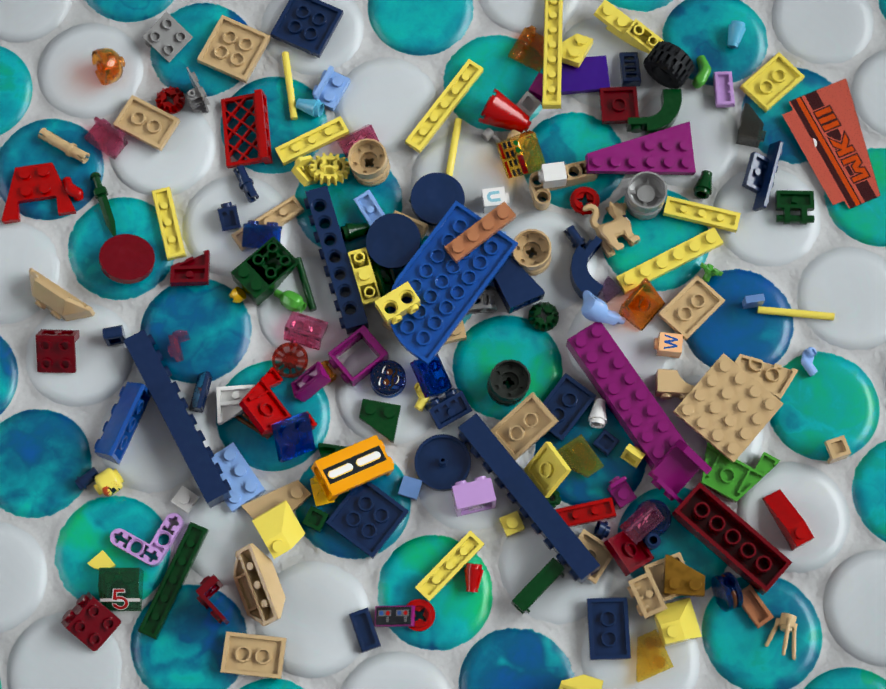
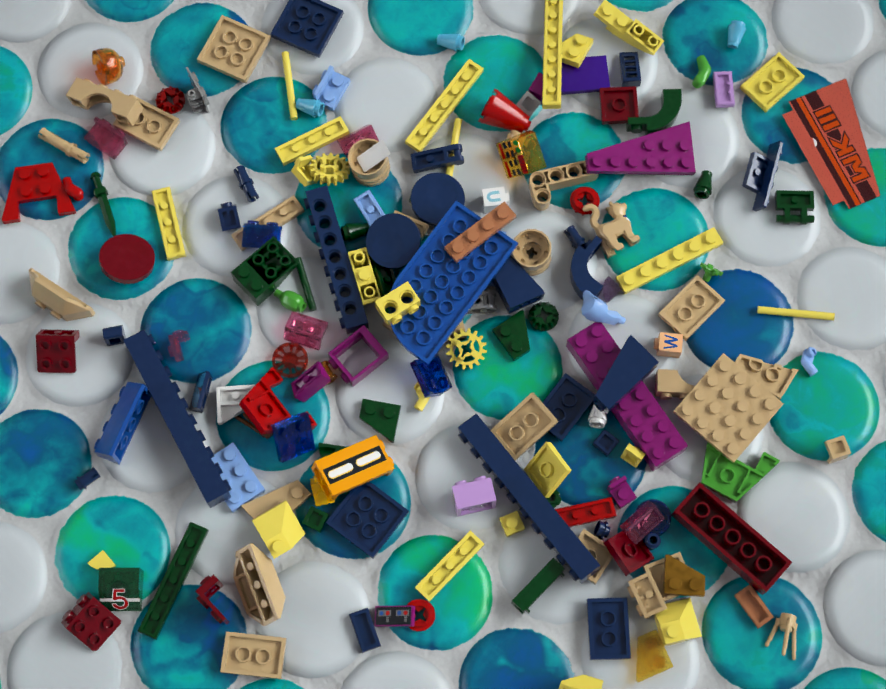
(87, 94): none -> tan arch
(108, 482): light yellow head -> none
(154, 546): lavender beam -> none
(167, 37): light grey hinge -> none
(185, 499): white plate -> none
(191, 271): dark red wing -> none
(238, 295): yellow hinge -> none
(262, 129): red fence -> none
(373, 155): none -> white sticker
(388, 379): clear blue head -> none
(410, 487): medium blue tile -> none
(437, 158): none -> dark blue plate
(442, 462): dark blue piece -> none
(448, 408): dark blue bracket -> none
(451, 41): none -> medium azure cone
(472, 337): none -> light yellow gear
(473, 576): red cone -> none
(488, 133): light grey hand -> none
(514, 335): none -> dark green wing
(516, 375): pearl dark grey wheel -> none
(529, 49): clear orange hinge -> none
(553, 175): white brick -> none
(580, 457): clear yellow wing -> none
(627, 372): none -> dark blue slope
(641, 305): clear orange slope -> none
(645, 195): light grey wheel -> none
(668, 65): black tyre -> none
(677, 469): magenta panel -> none
(701, 214): light yellow plate -> none
(727, 591): head -> none
(750, 128): clear smoke slope -> none
(753, 301): medium blue tile -> none
(788, 520): red slope -> none

